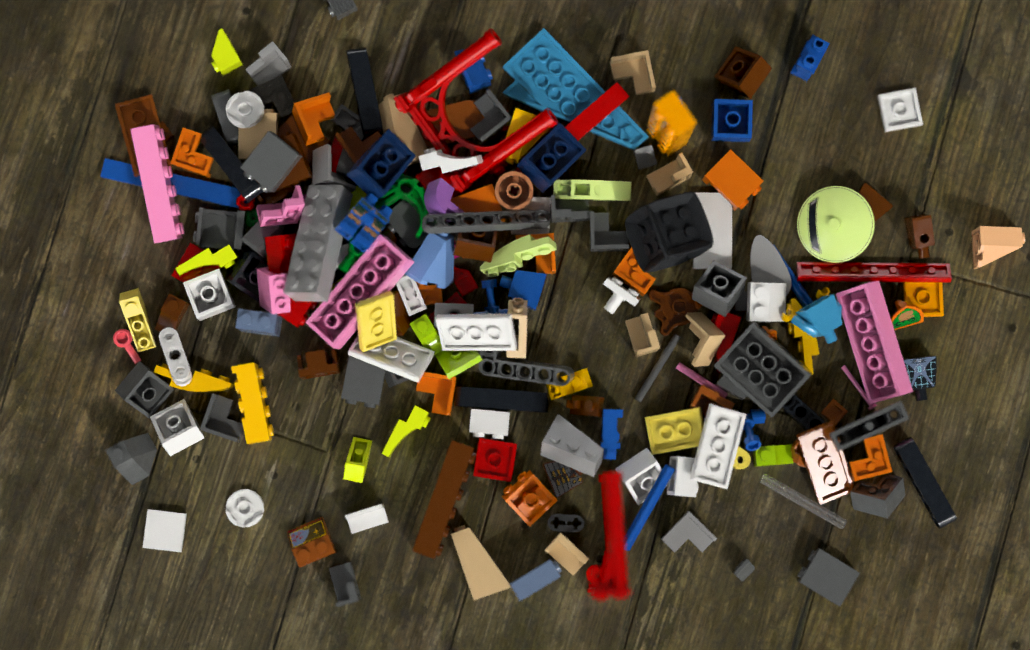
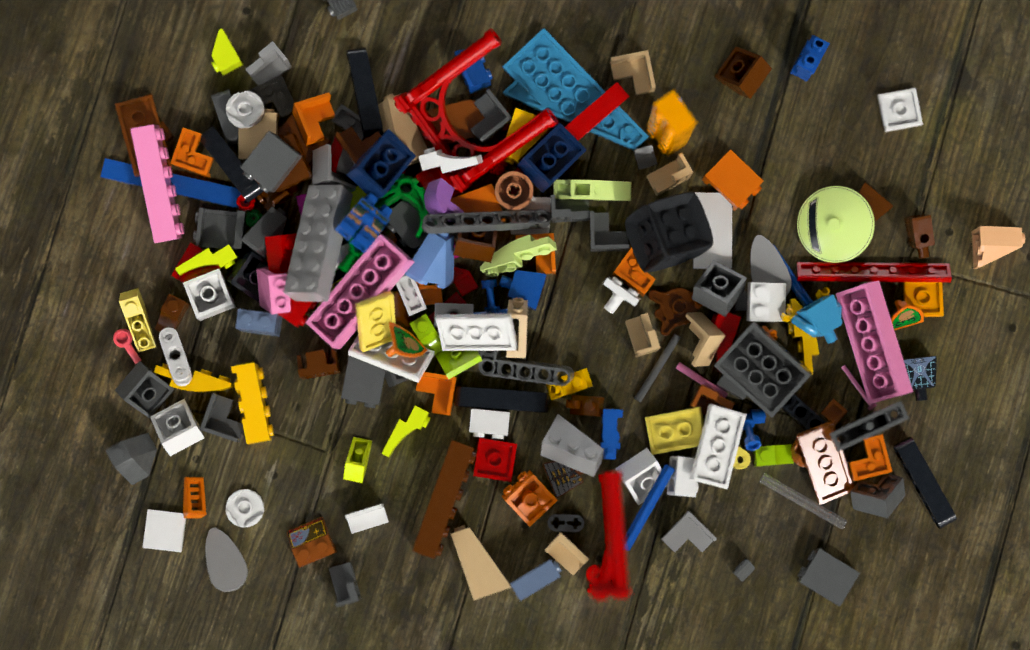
(187, 505): none -> orange slope
(224, 562): none -> light grey shield
(282, 213): bright pink panel -> none
(404, 343): none -> shield
(732, 120): blue brick -> none

